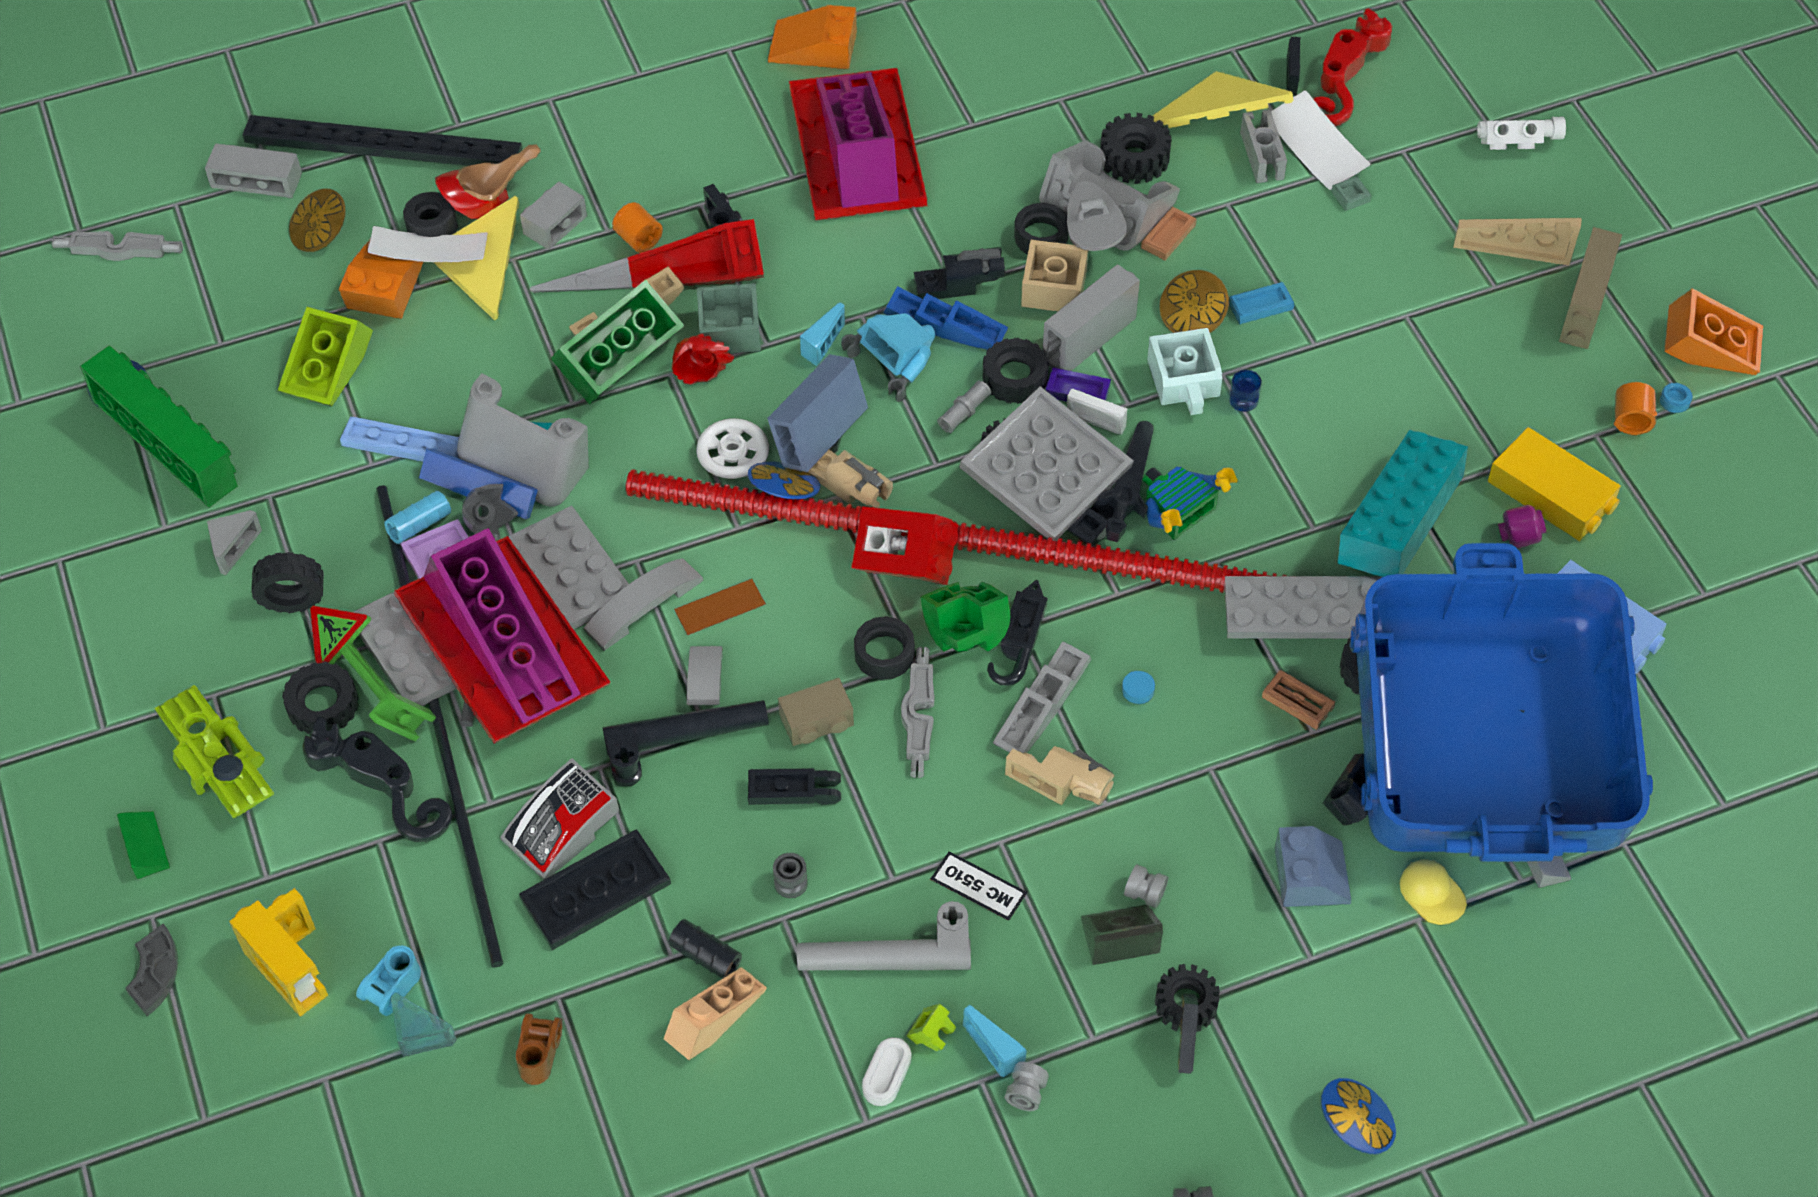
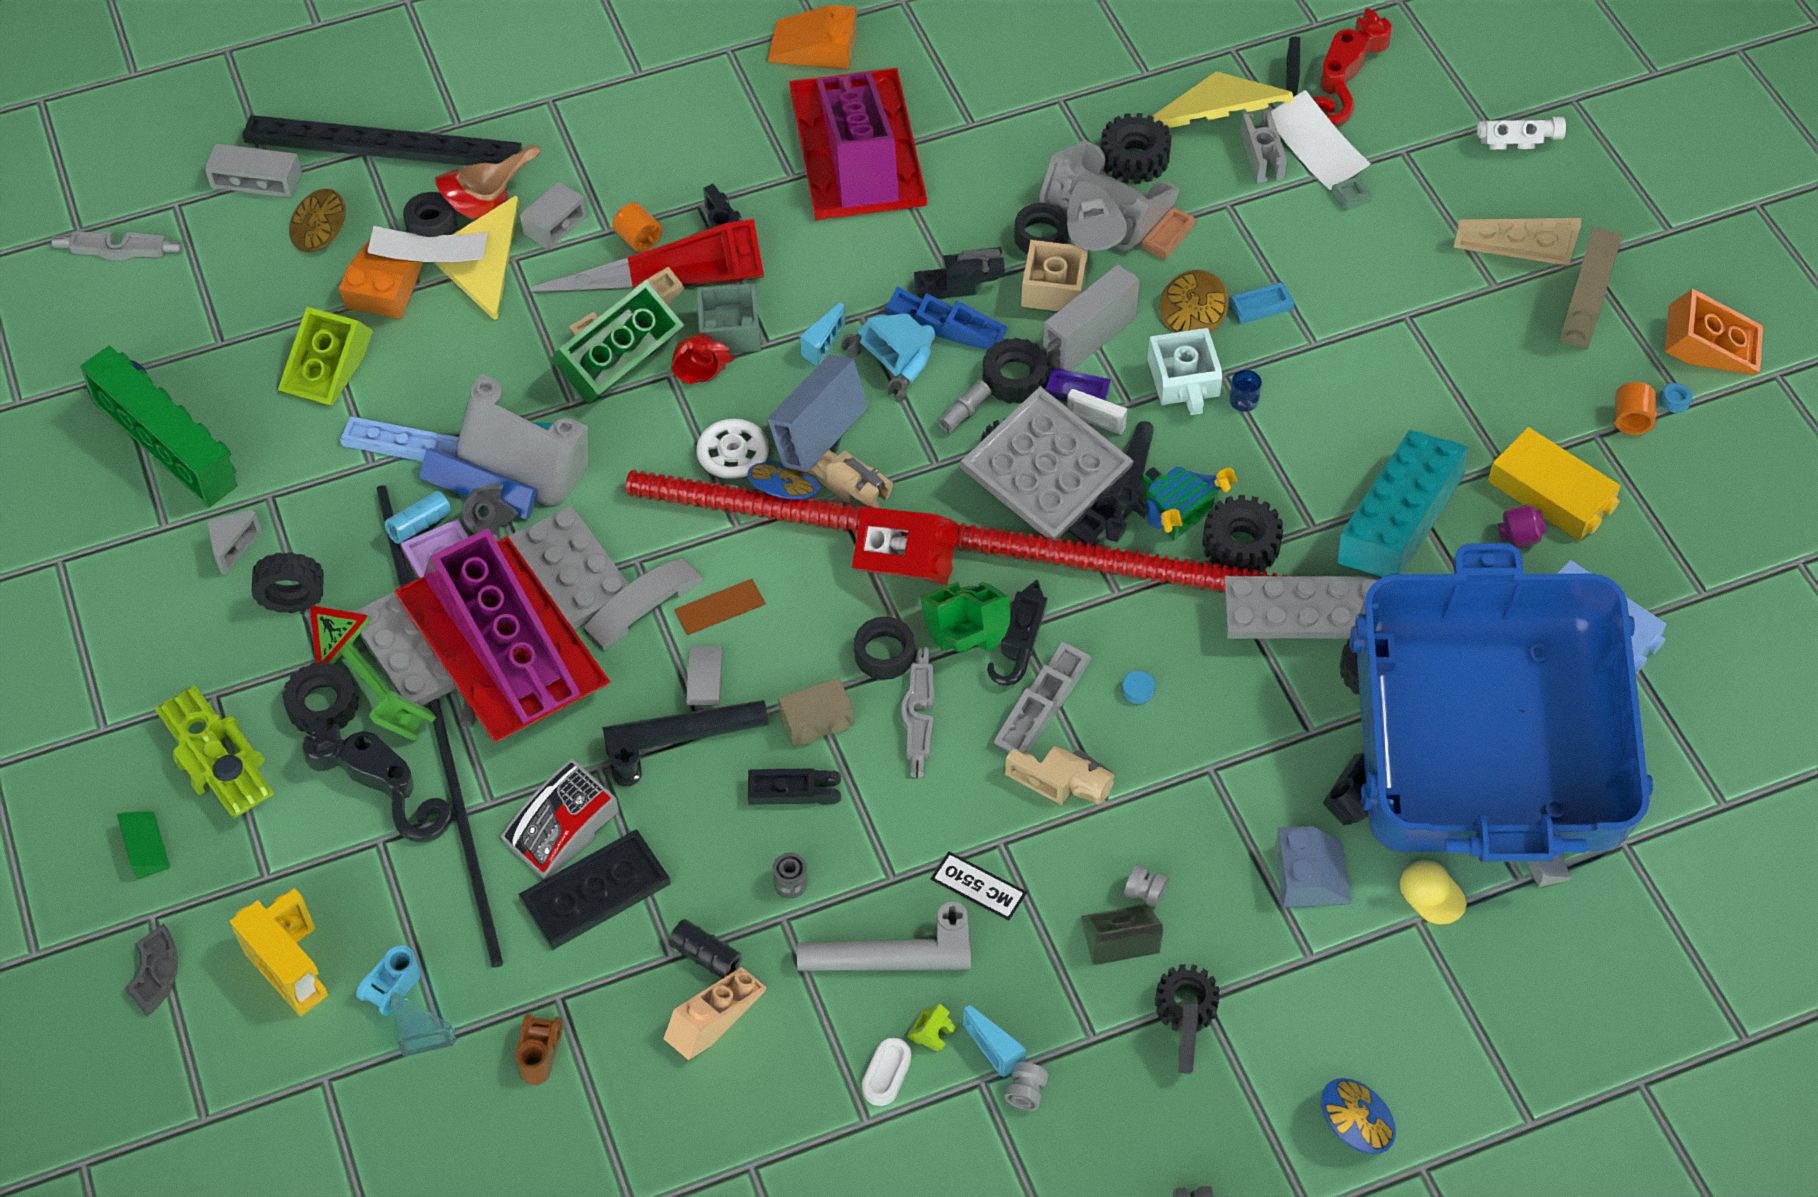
(1245, 517): none -> black tyre
(1295, 703): nougat tile -> none

